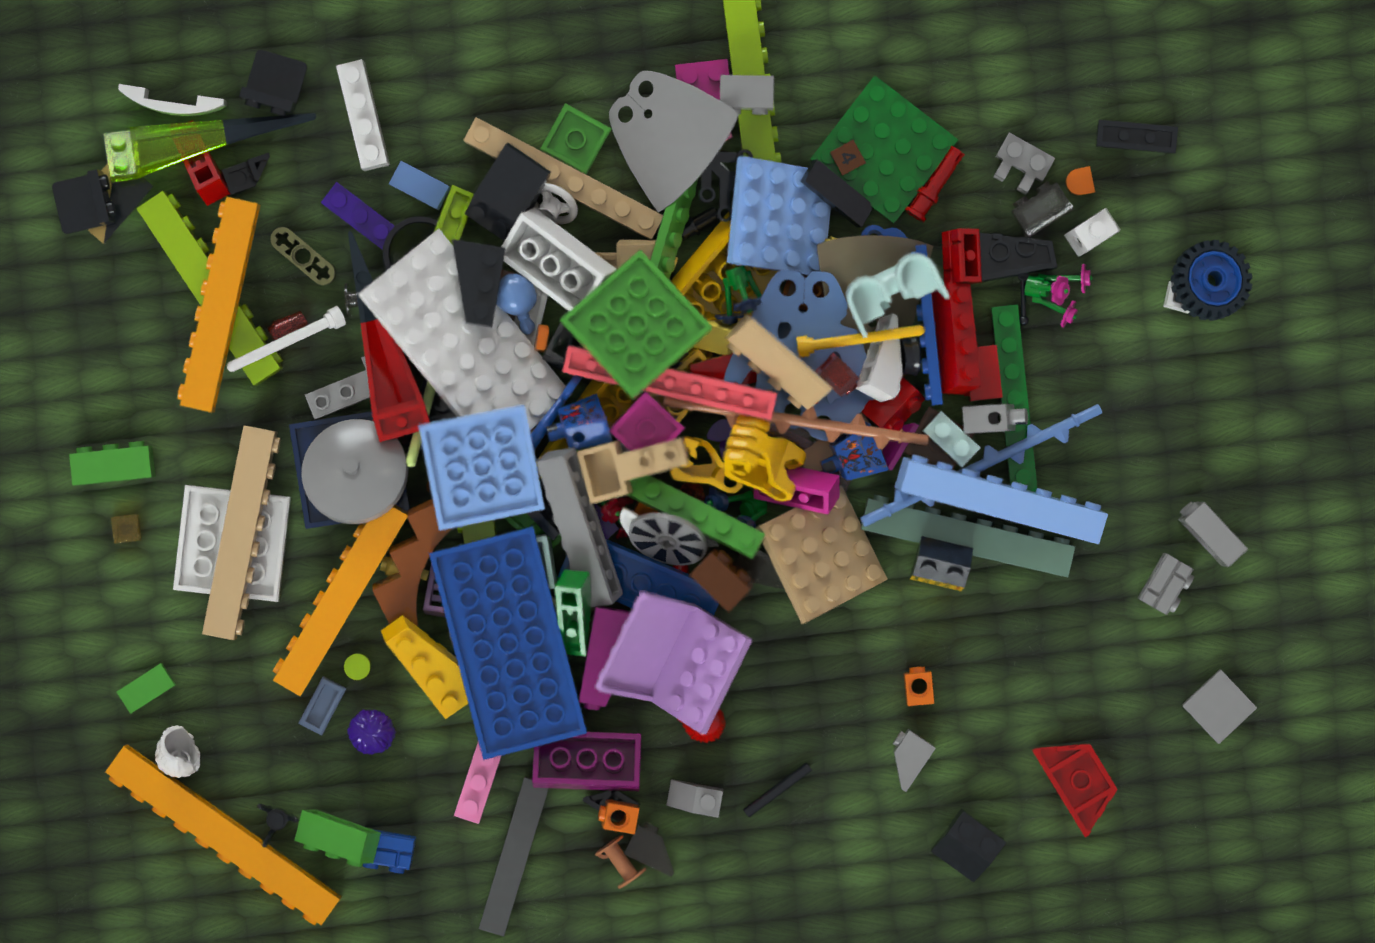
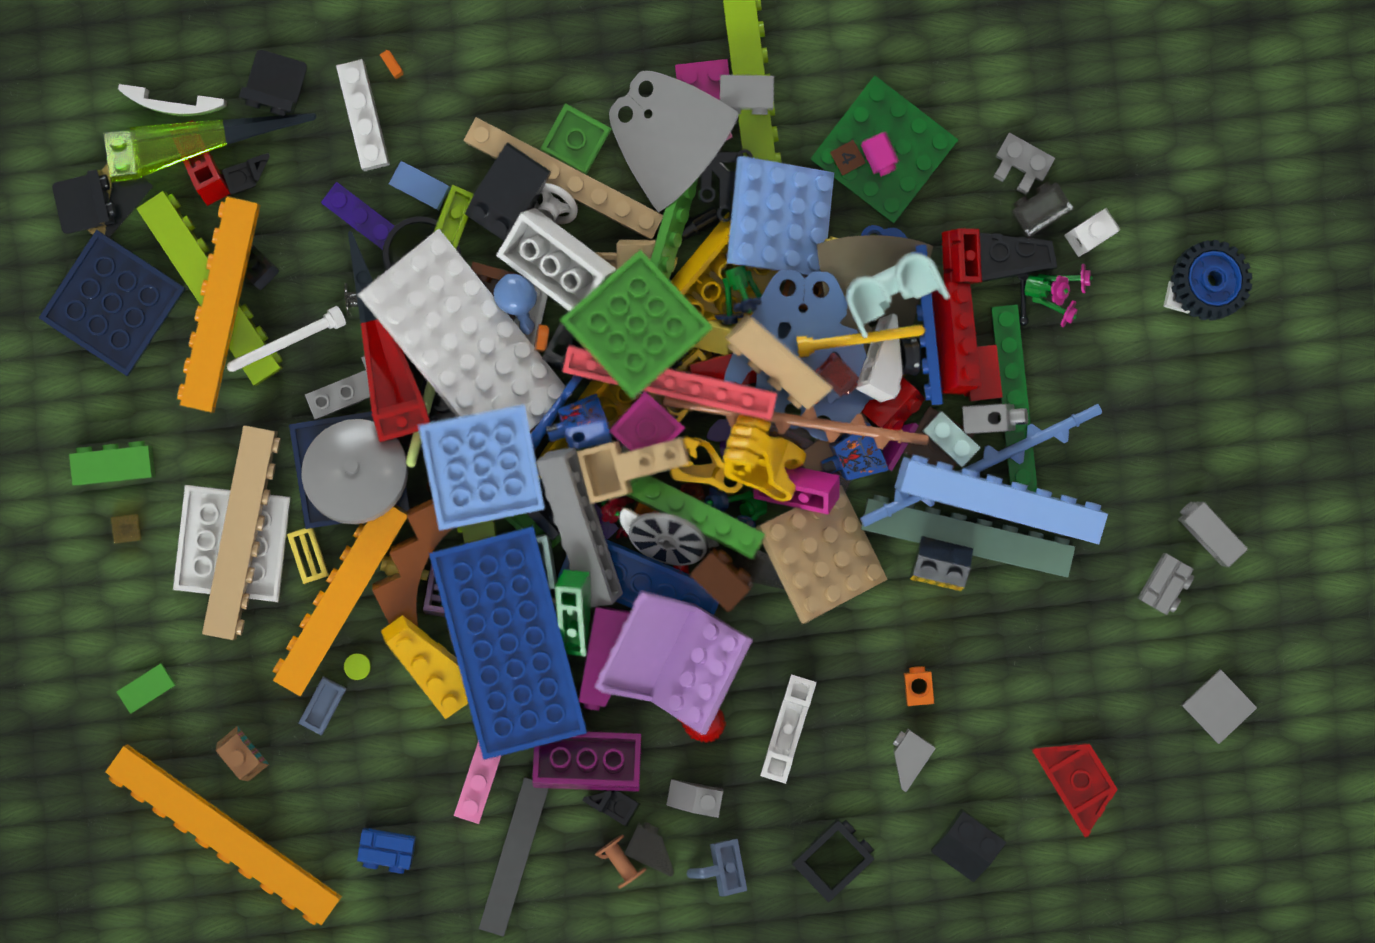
(112, 303): none -> dark blue plate
(177, 753): white hair -> none
(241, 755): none -> medium nougat torso
(260, 269): none -> black slope
(276, 820): black plant -> none
(287, 325): clear red cone -> none
(301, 533): none -> light yellow tile
(323, 263): olive beam -> none
(337, 837): bright green brick -> none
(371, 732): dark purple hair -> none
(392, 64): none -> orange tile
(479, 280): black wing -> none
(629, 822): orange brick -> none
(726, 868): none -> sand blue plate
(778, 789): black bar -> none
(788, 729): none -> white slope
(813, 877): none -> black window
(837, 193): black tile -> none
(880, 154): none -> dark pink brick
(929, 193): red pin -> none
(1080, 181): orange tile -> none
(1136, 136): black plate -> none

